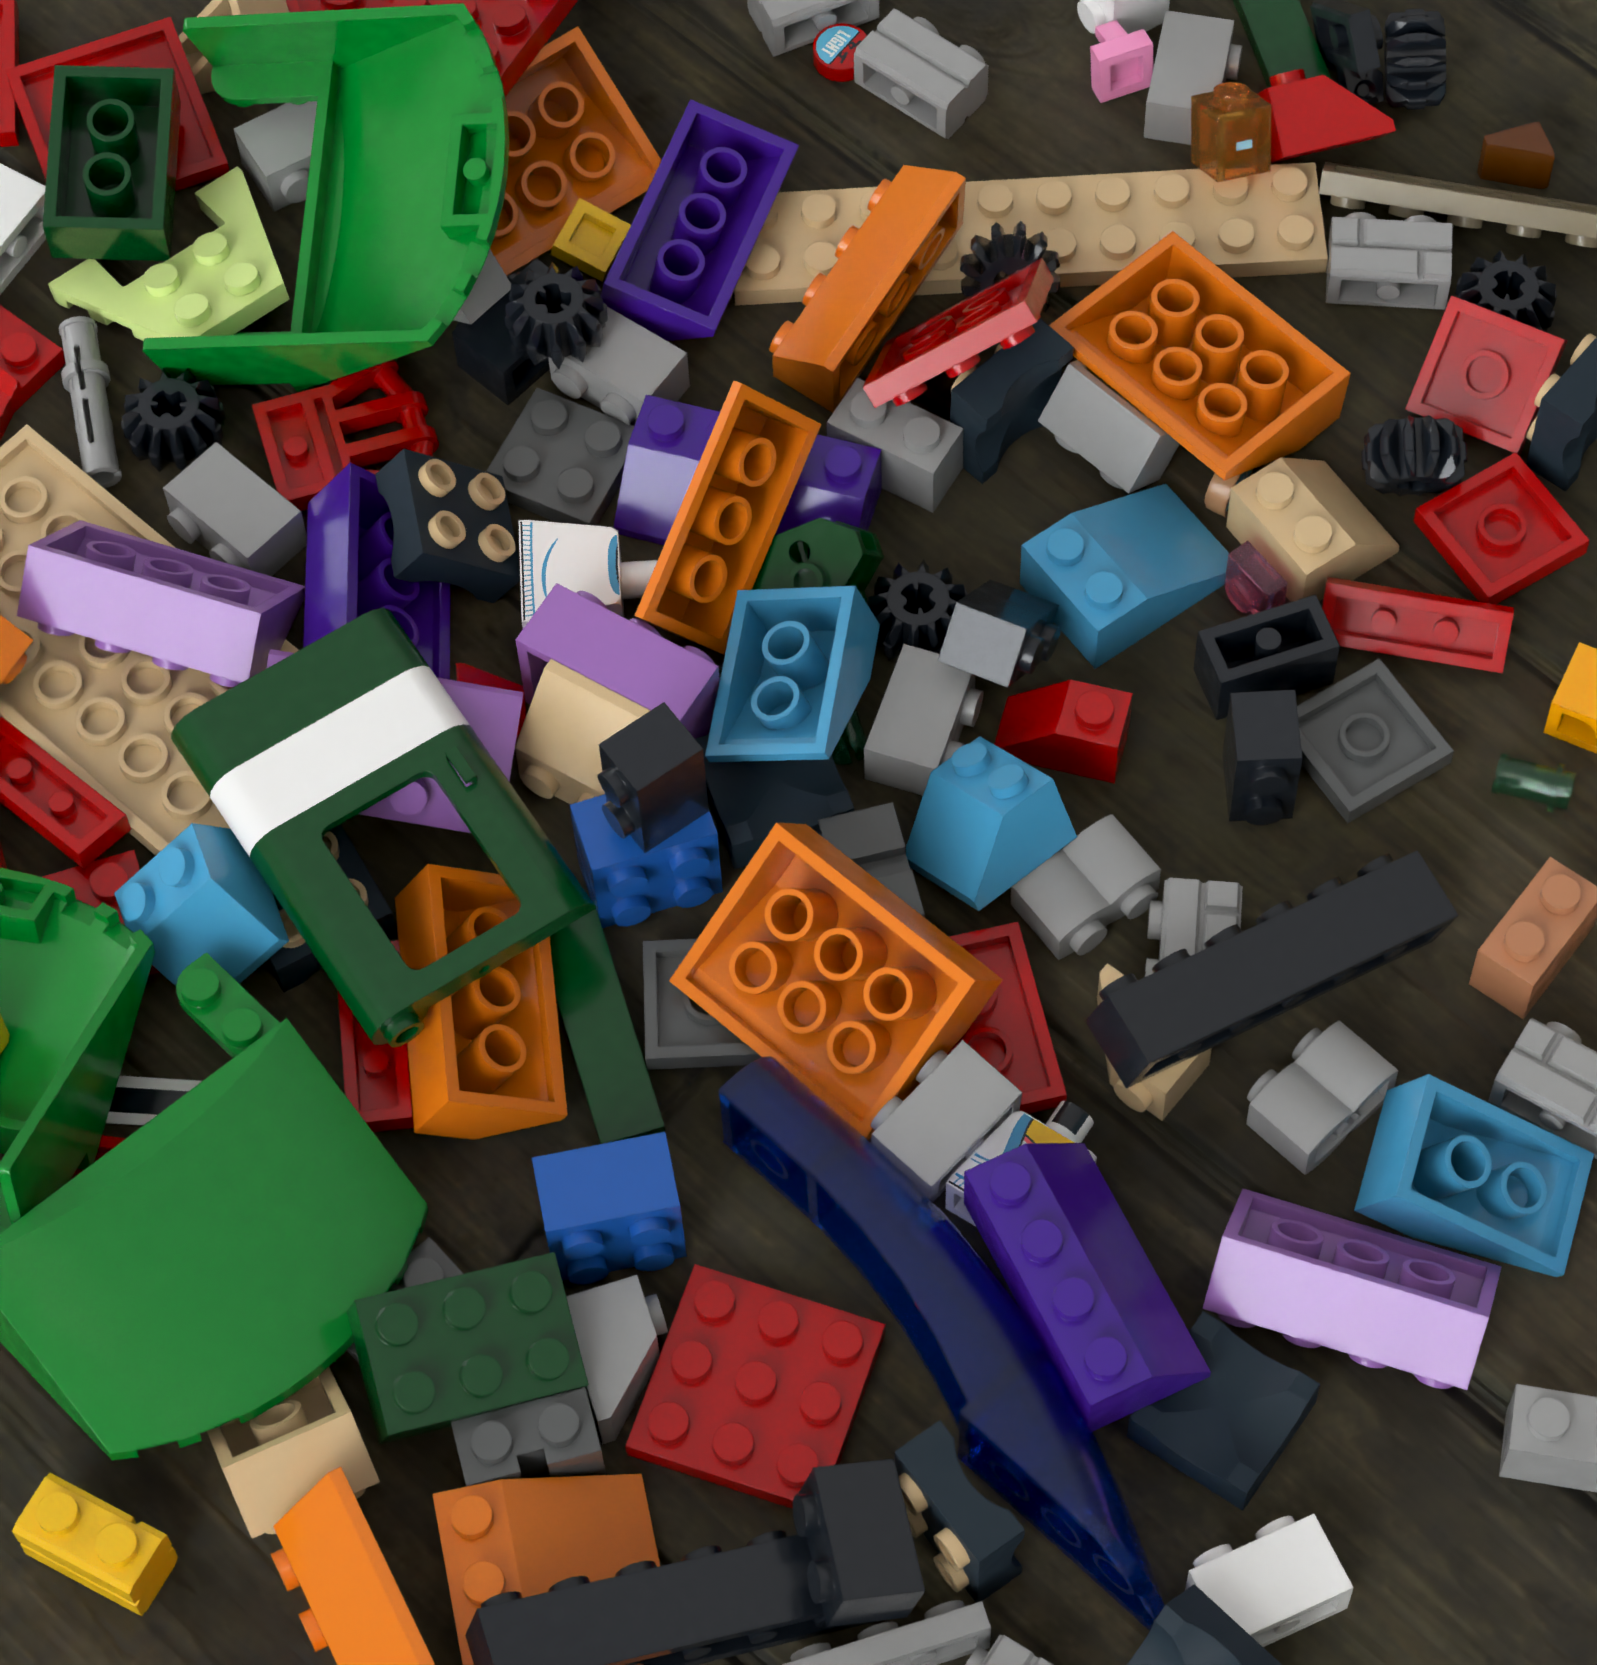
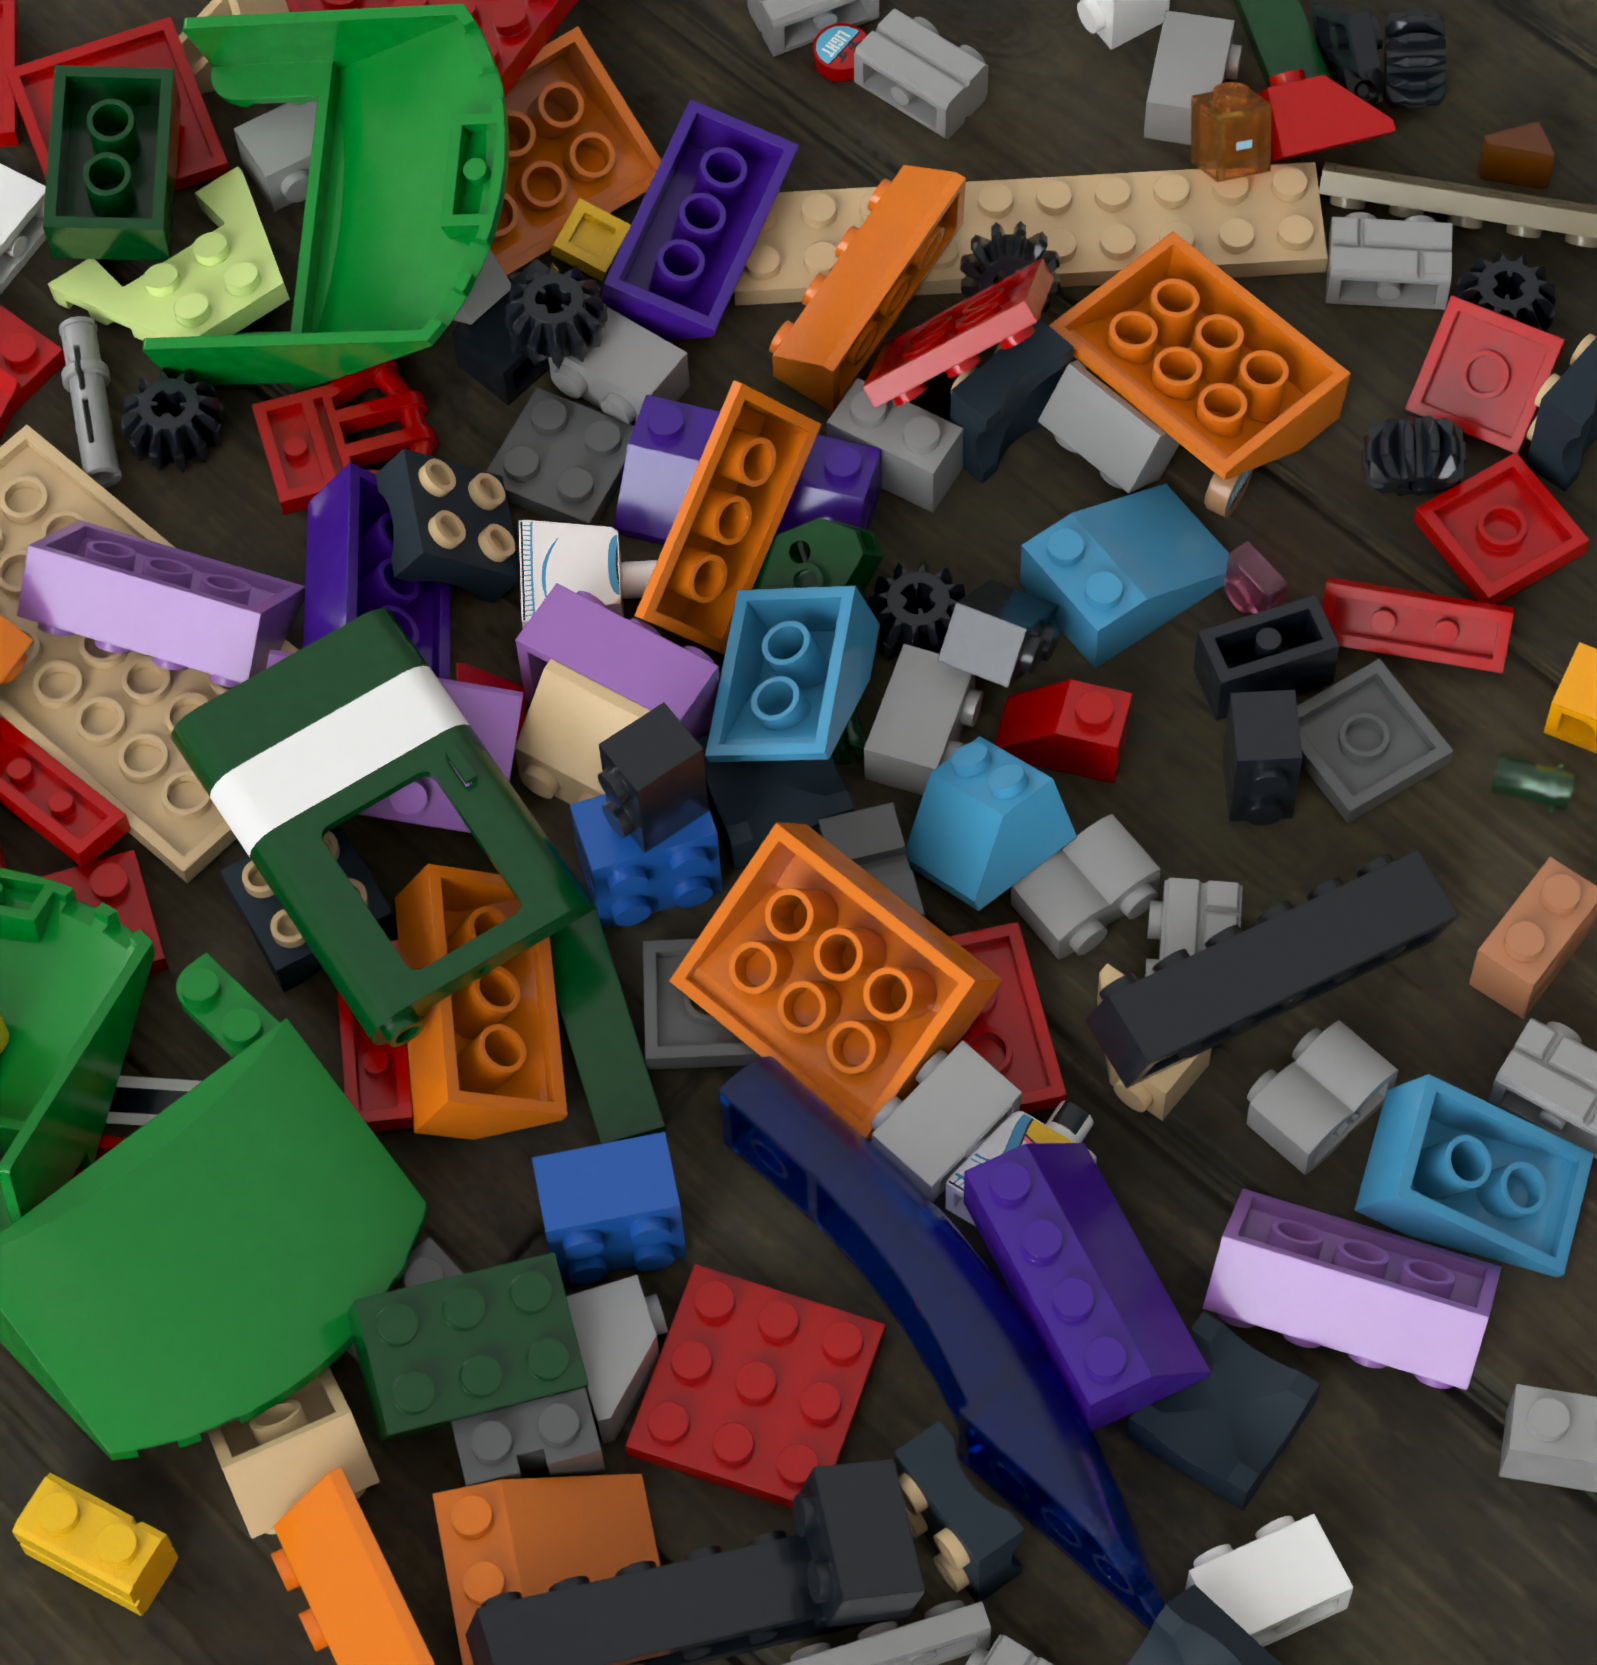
(203, 899): dark azure slope -> none
(234, 513): light grey brick -> none
(1120, 61): bright pink tile -> none
(1307, 525): tan slope -> none

